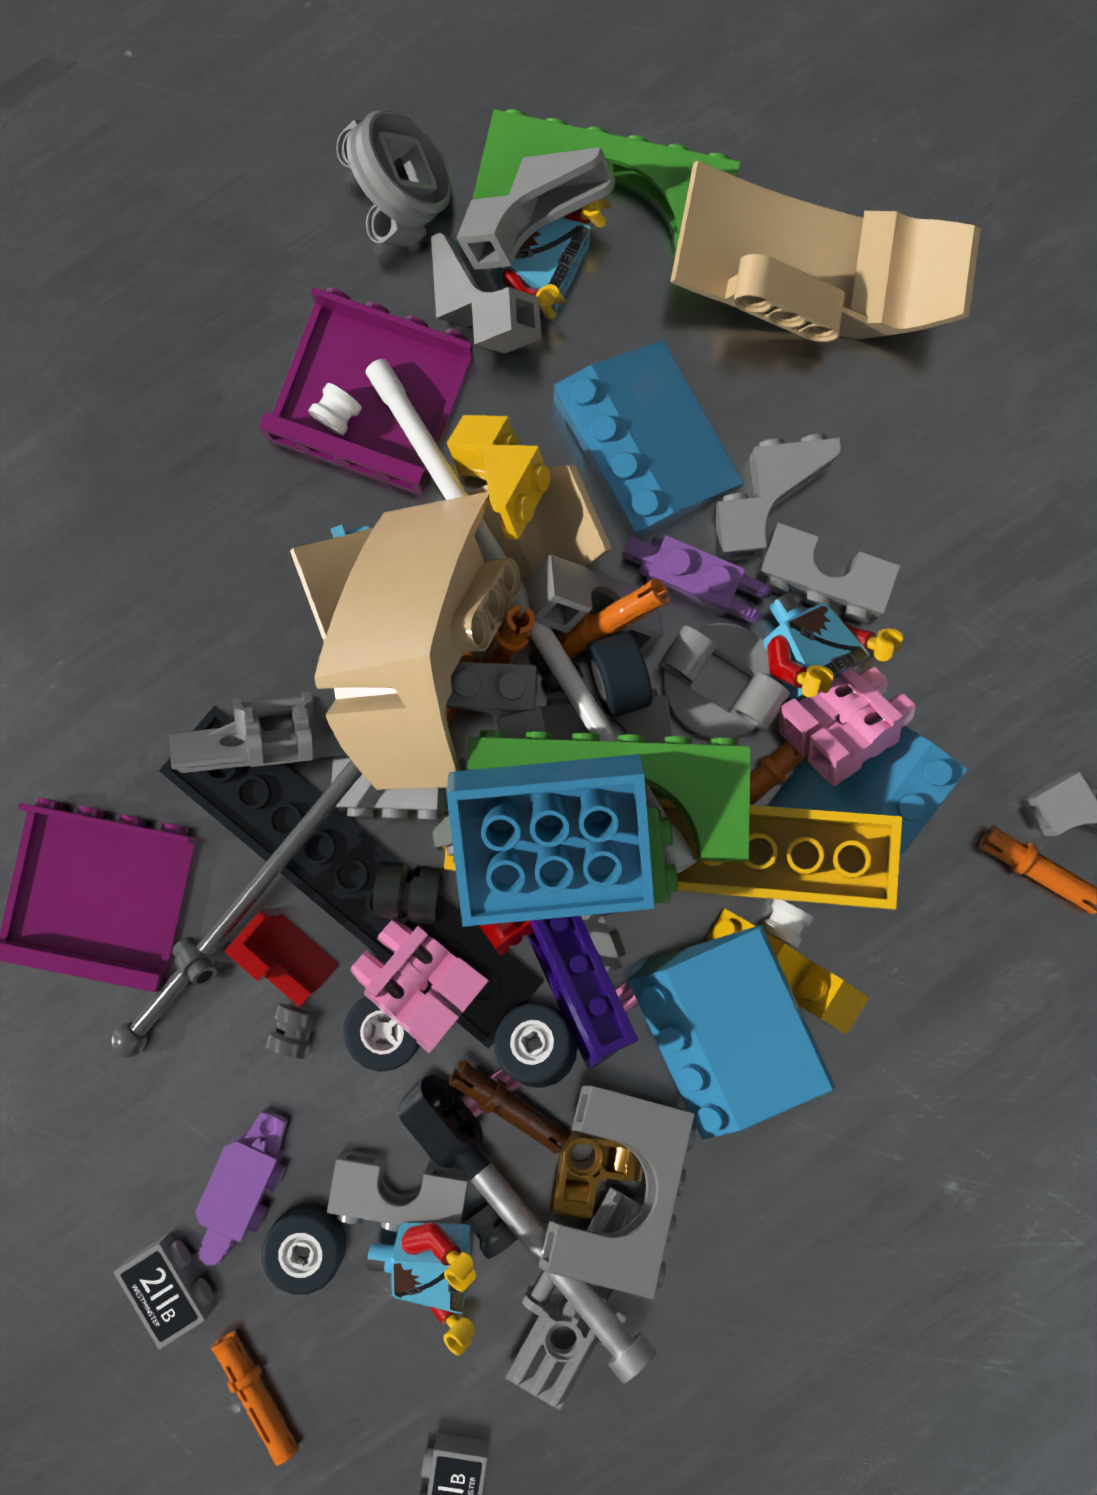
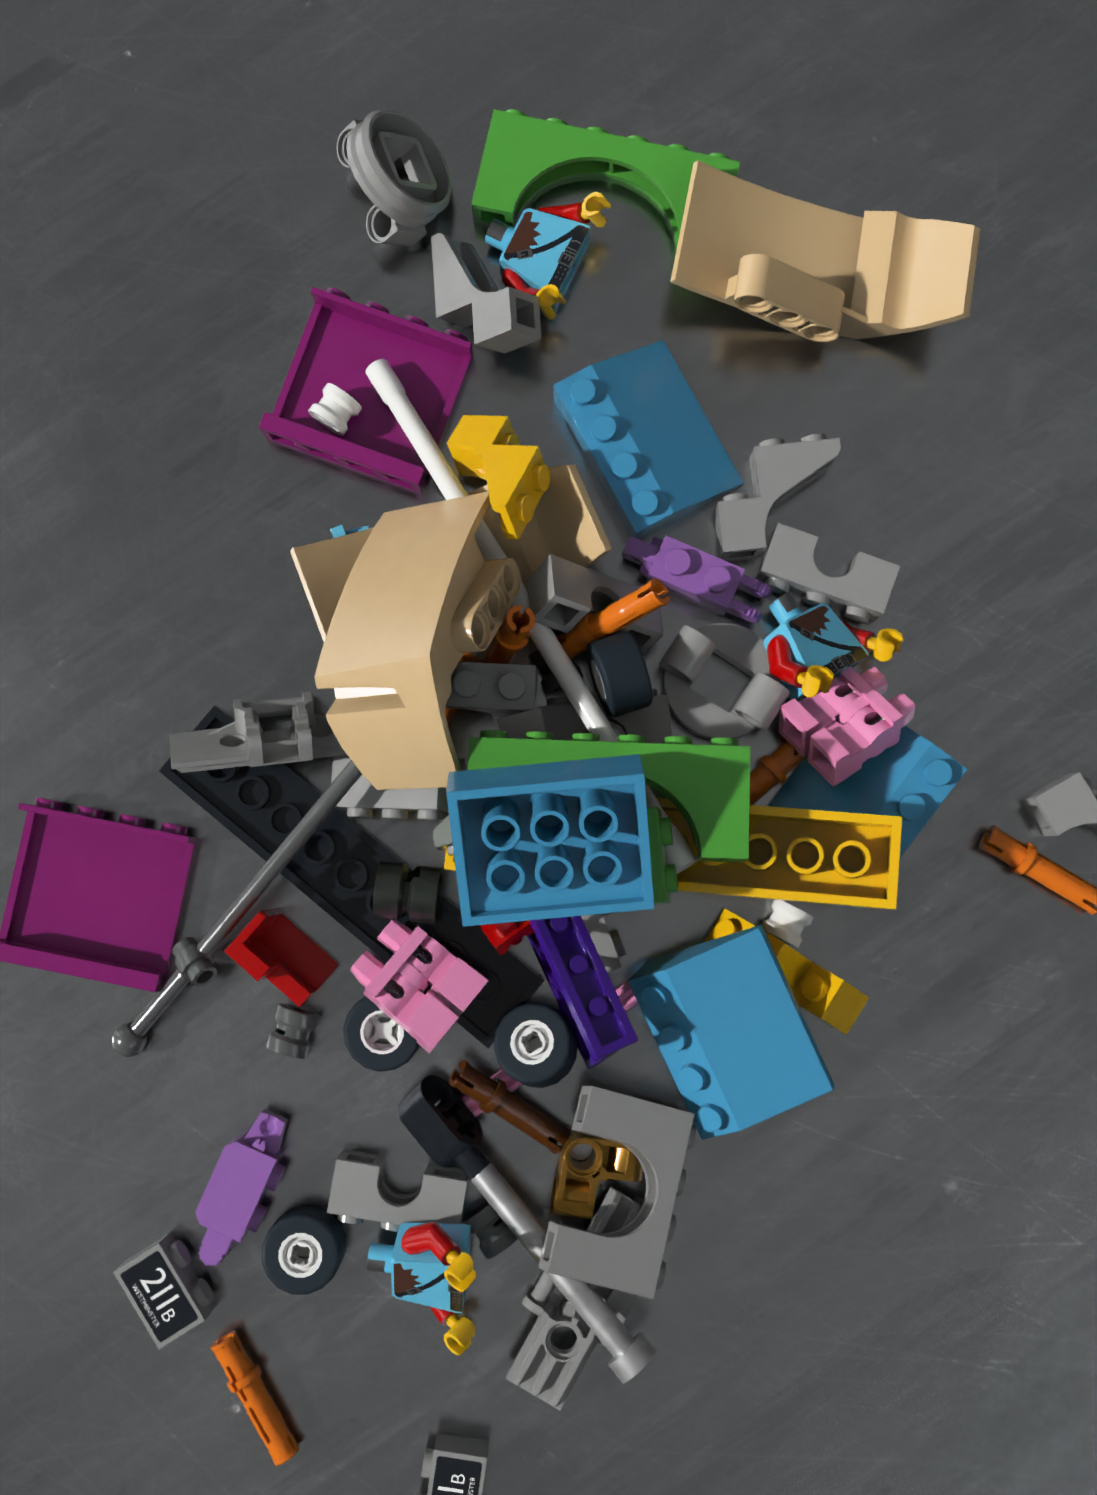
(541, 193): light grey arch -> none

